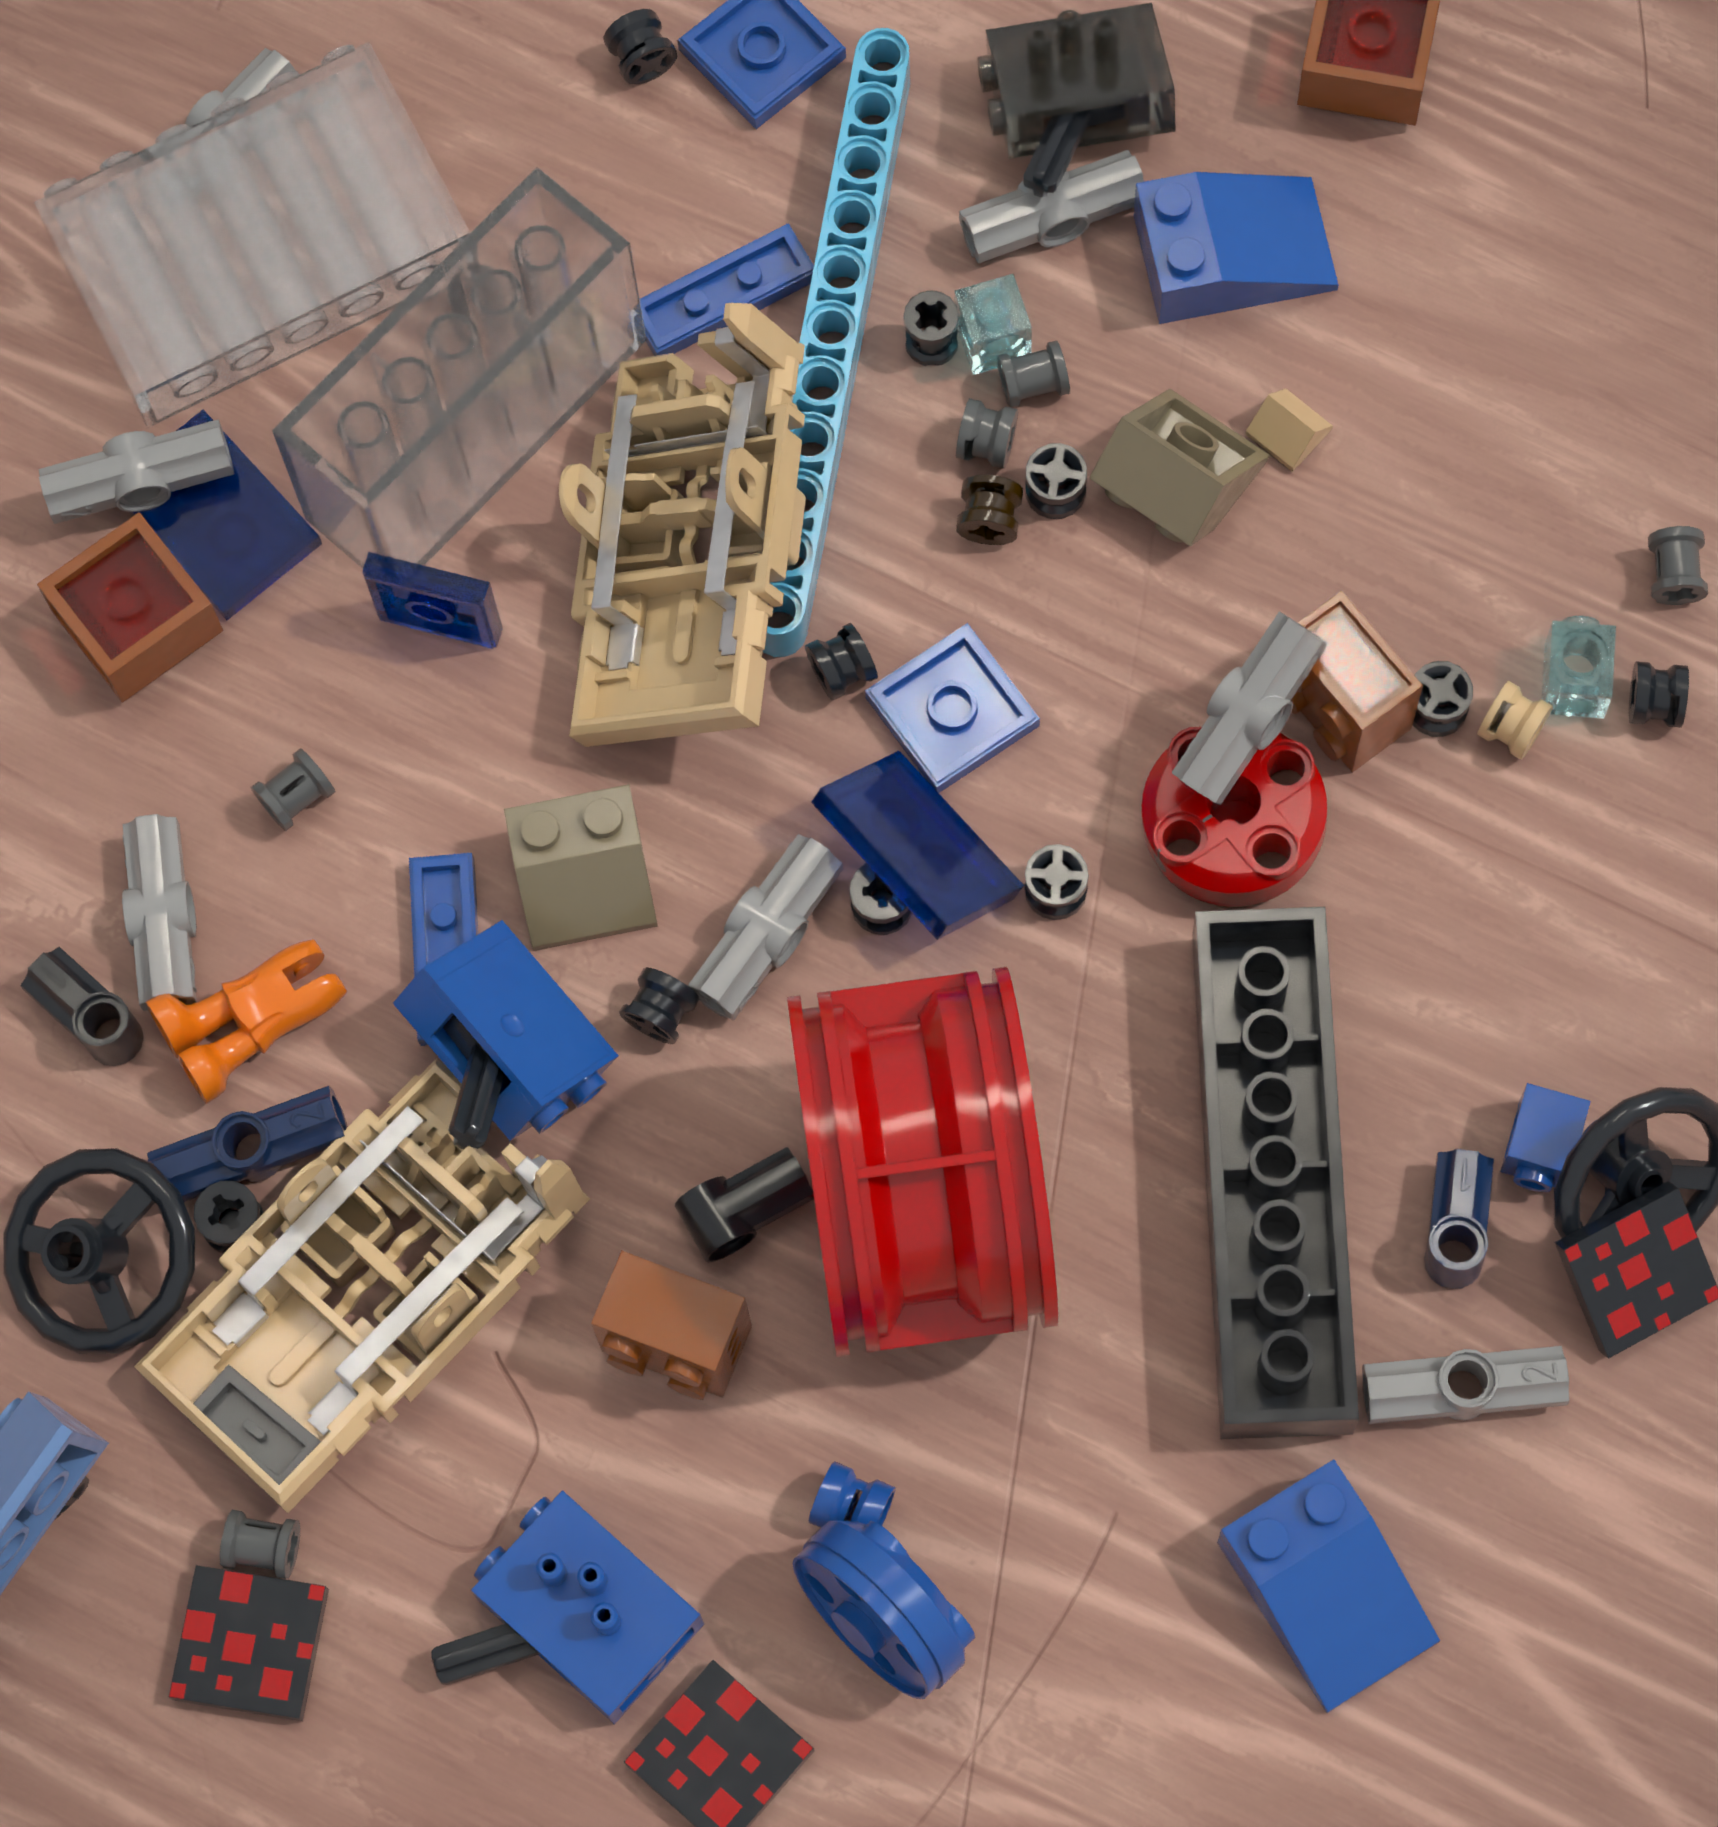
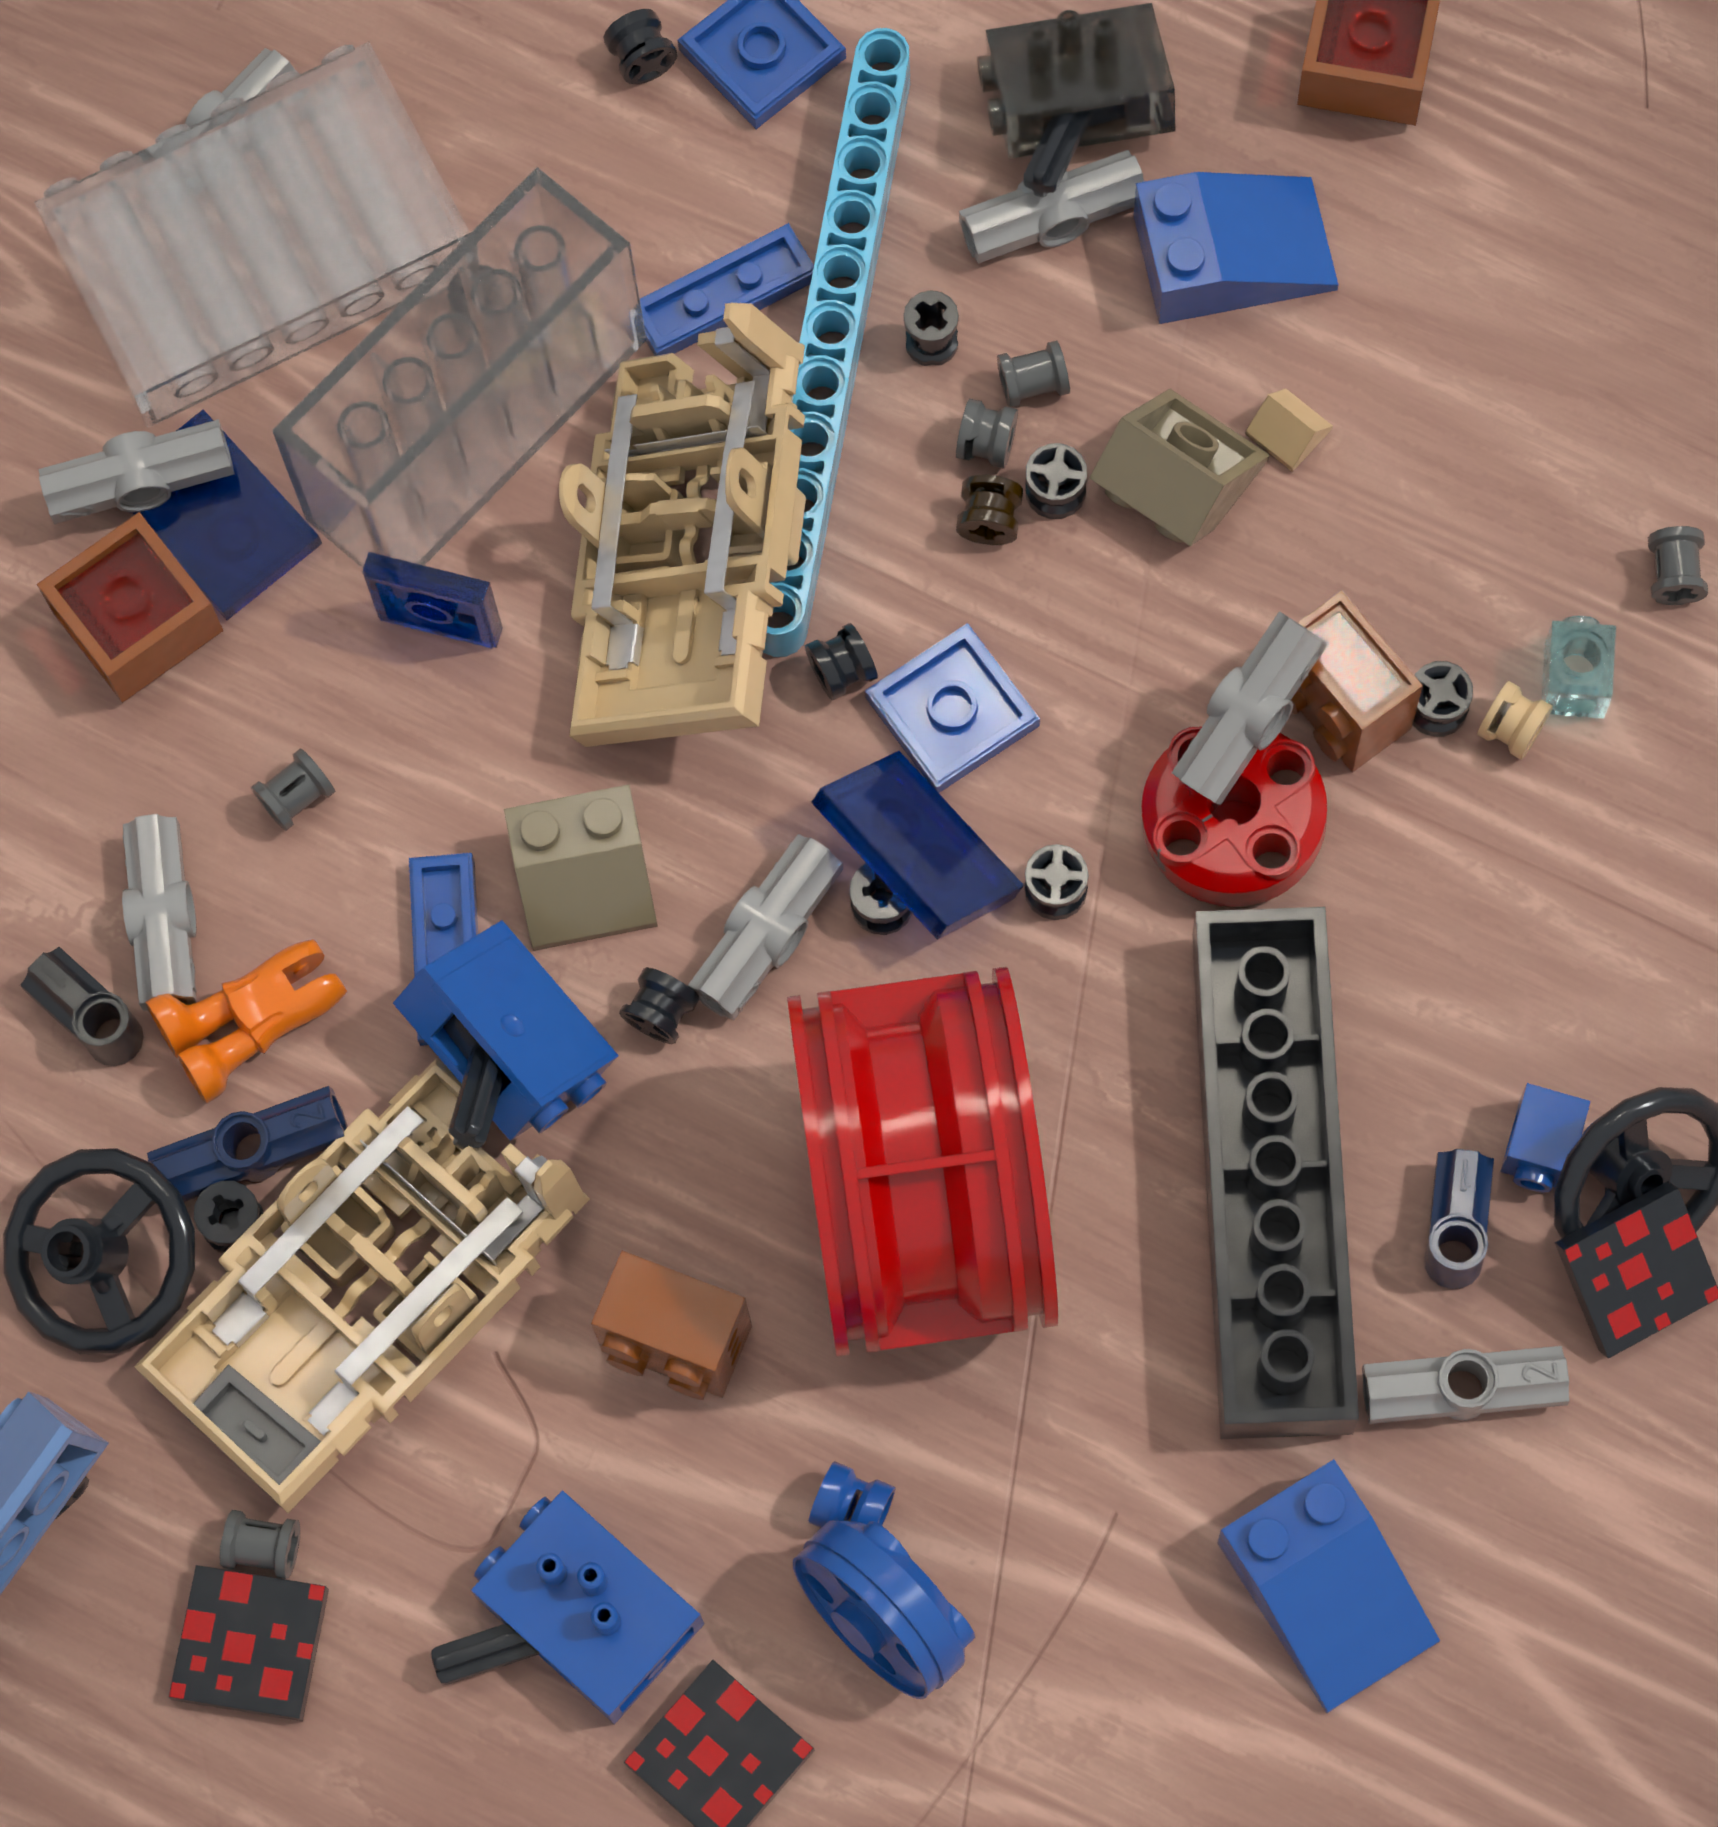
(729, 1211): black piece -> none
(992, 322): clear light blue brick -> none
(1652, 697): black wheel -> none

